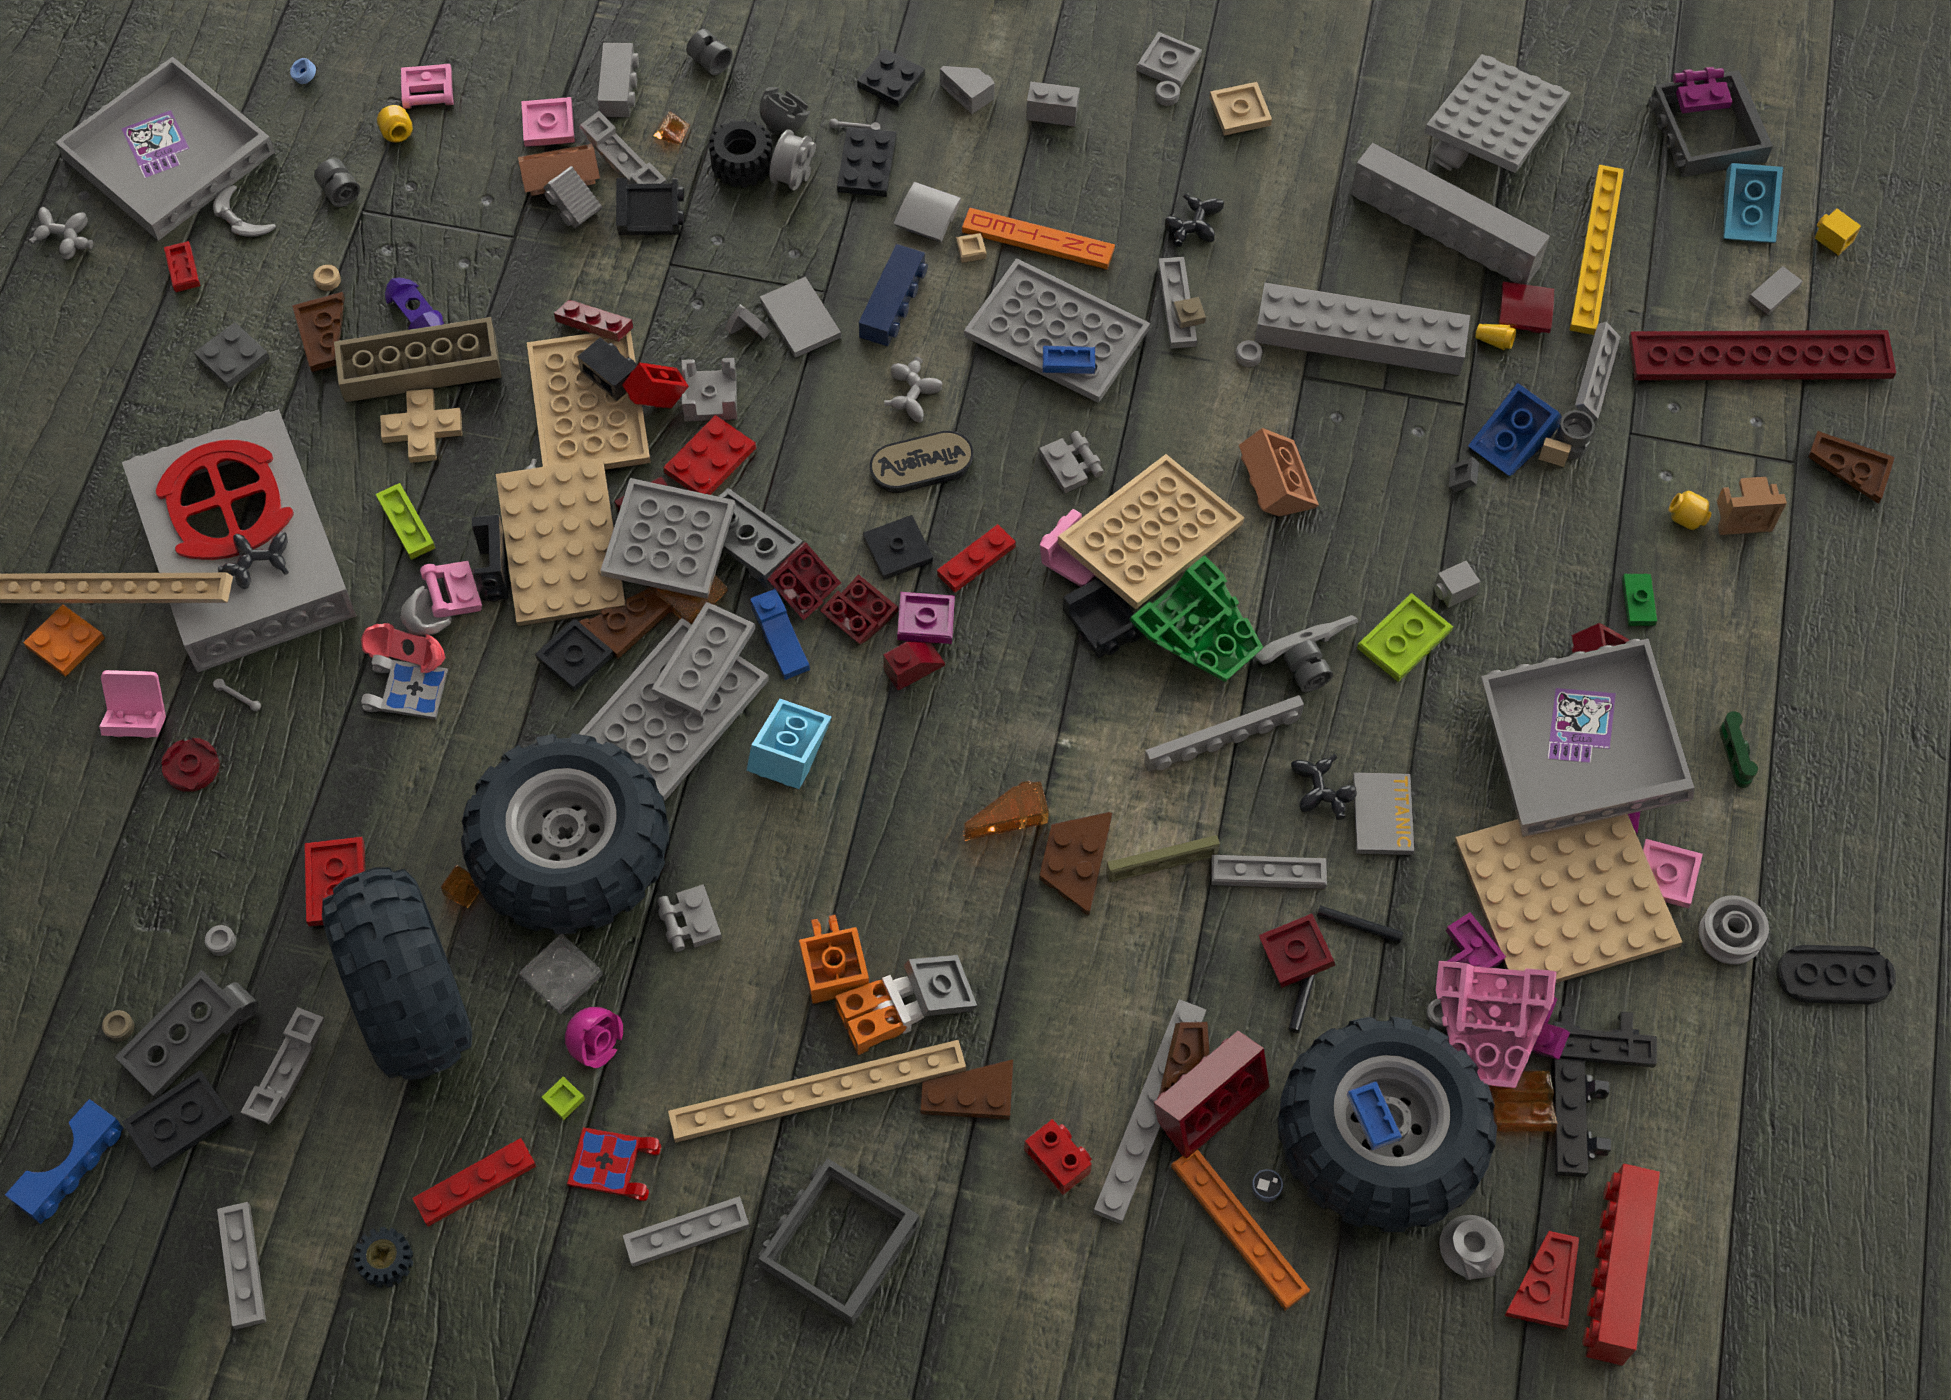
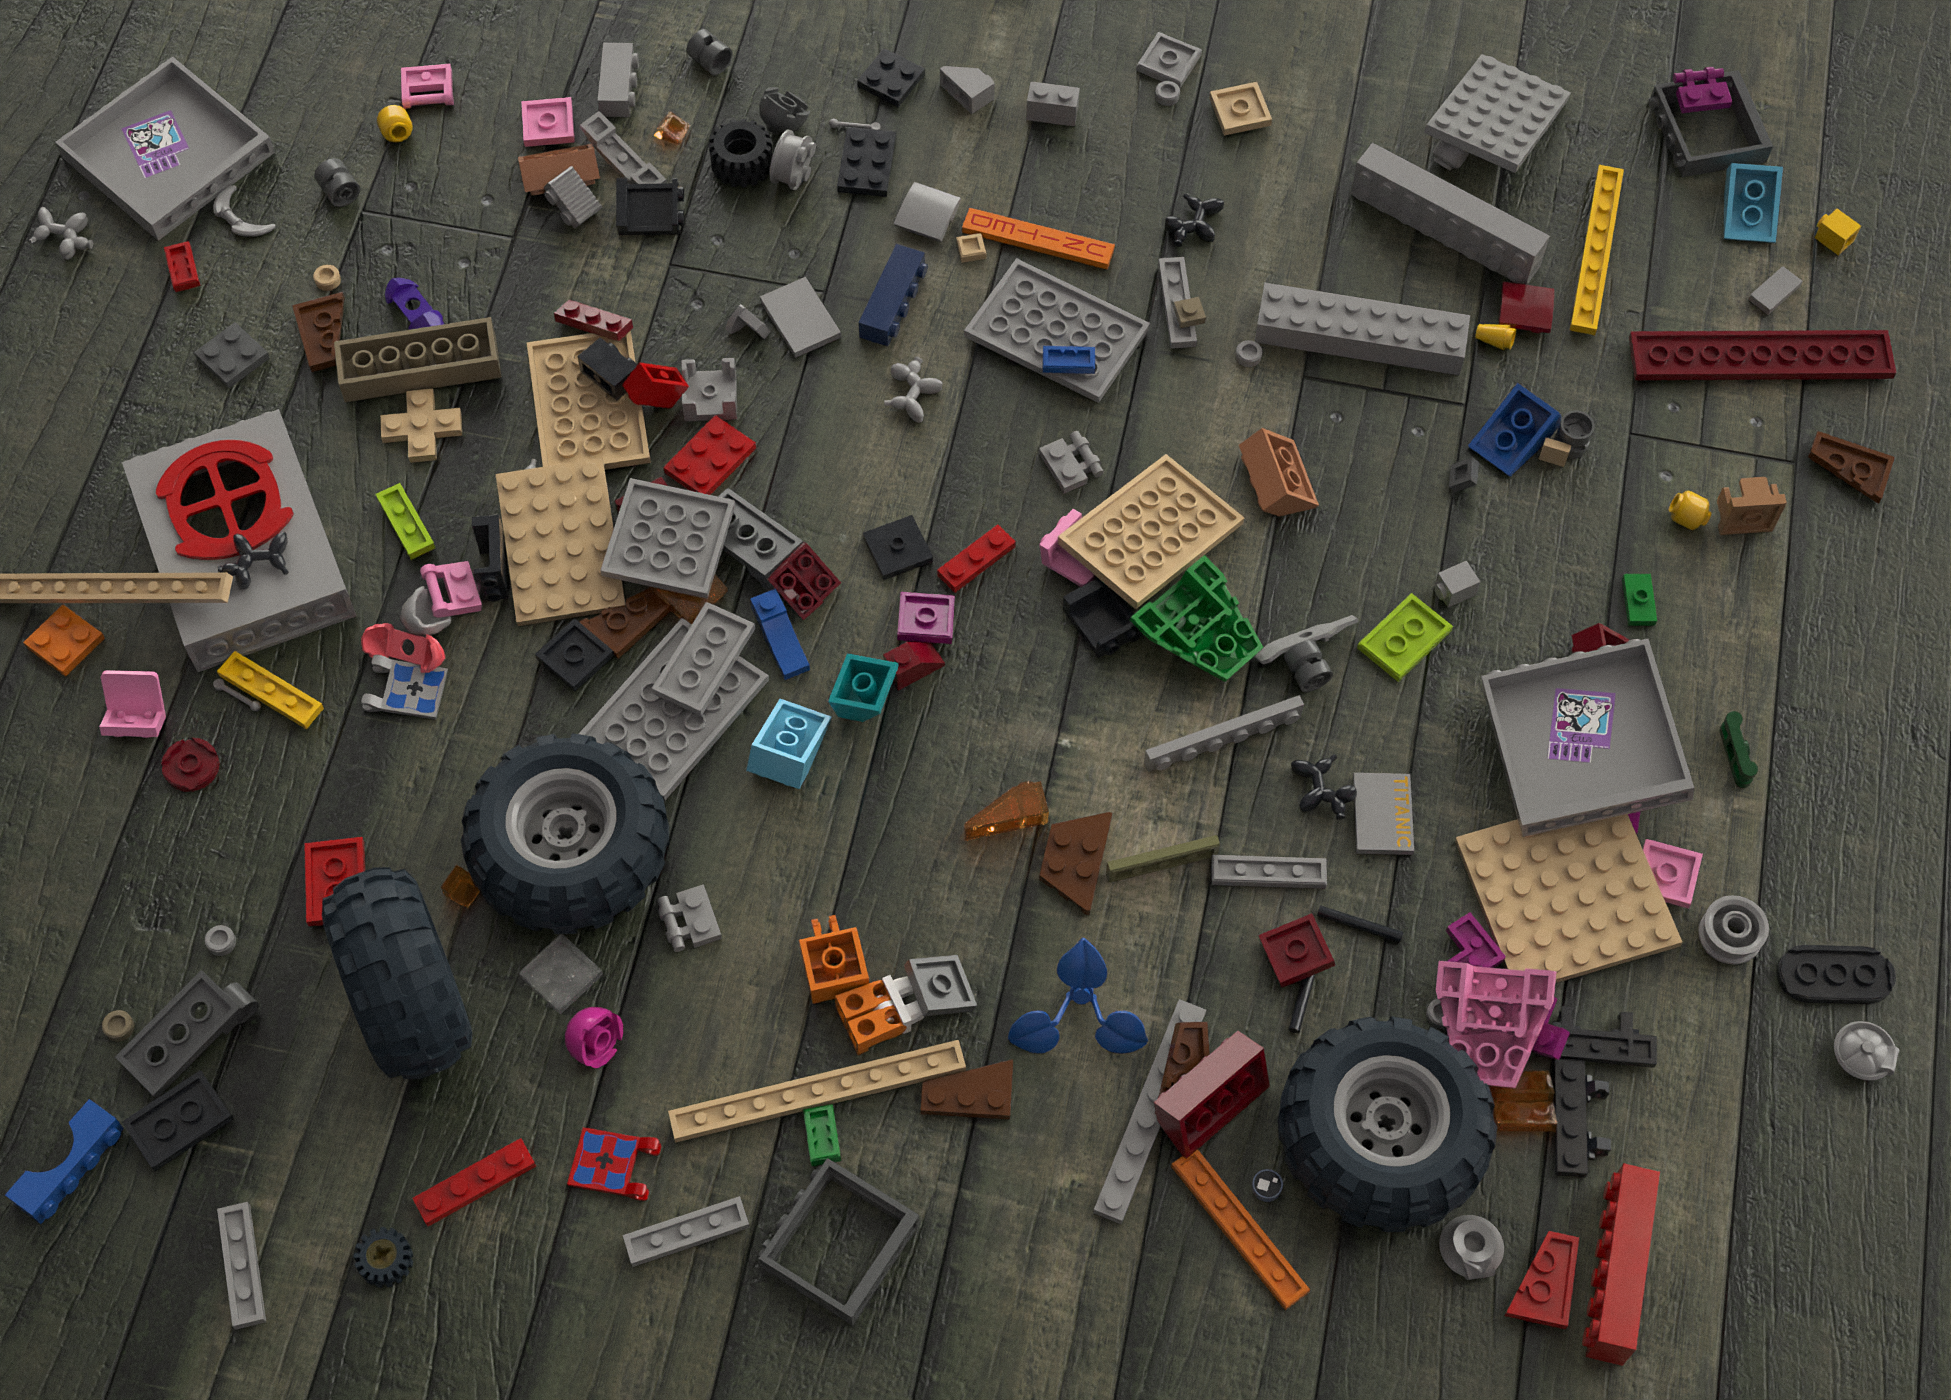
(270, 689): none -> yellow plate
(286, 1067): light grey slope -> none
(303, 71): light blue tile -> none
(563, 1098): lime plate -> none
(822, 1134): none -> green plate
(859, 610): dark red slope -> none
(862, 687): none -> teal slope
(921, 461): tile -> none
(1058, 1156): red brick -> none
(1083, 971): none -> blue plant
(1374, 1115): blue plate -> none
(1598, 370): light grey plate -> none
(1865, 1051): none -> light grey piece

